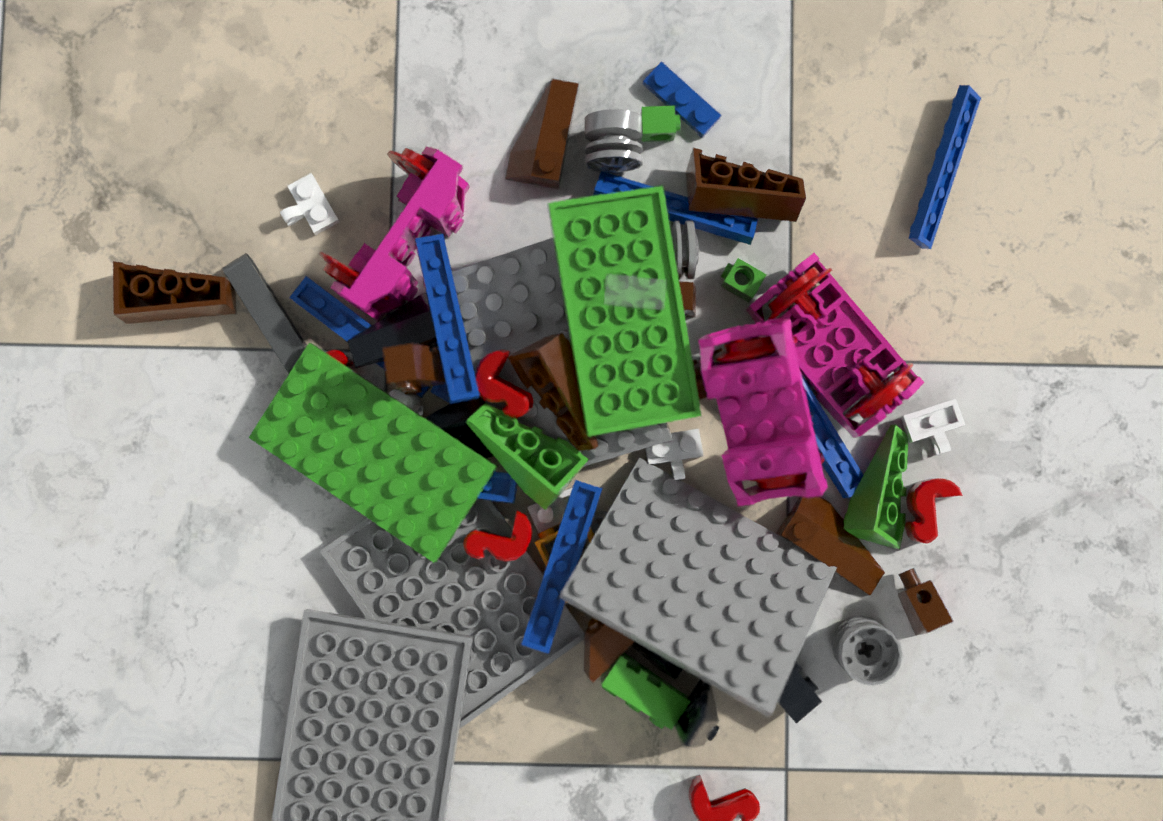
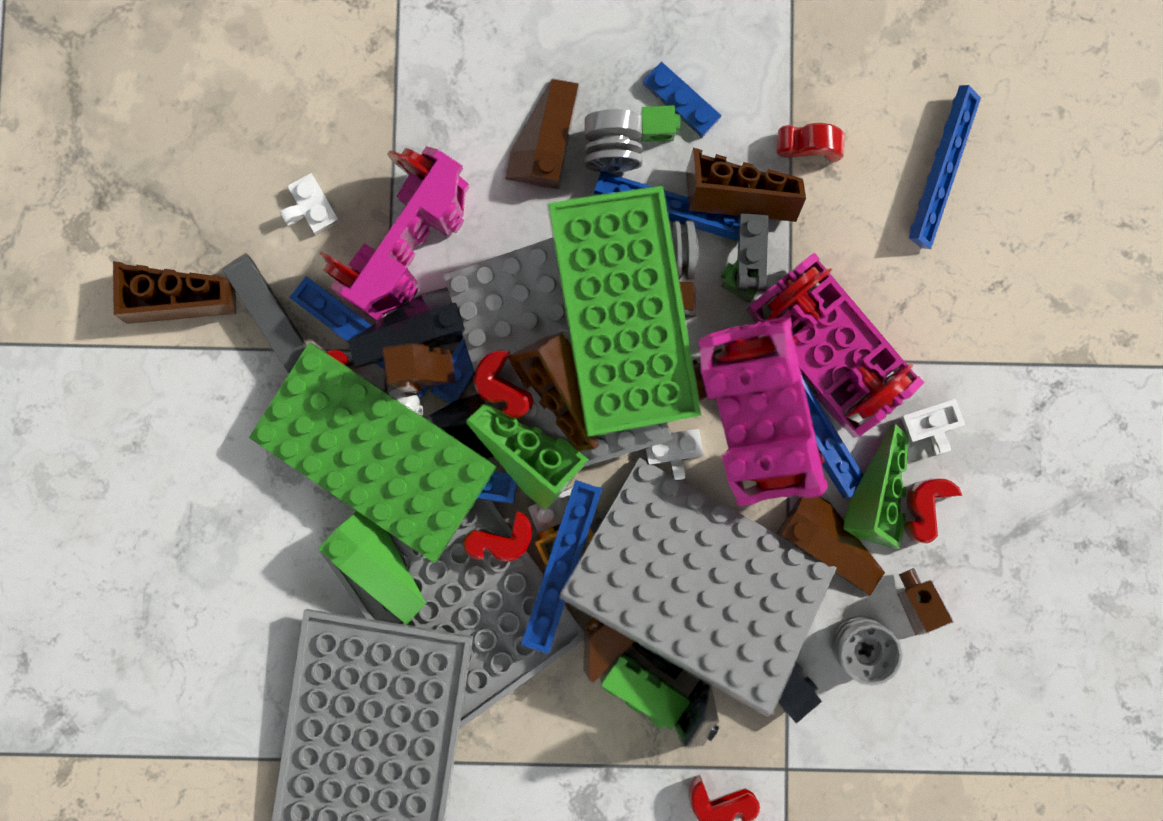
(375, 564): none -> bright green wedge
(447, 318): blue plate -> none
(635, 292): clear slope -> none
(752, 252): none -> dark grey plate
(811, 140): none -> red animal

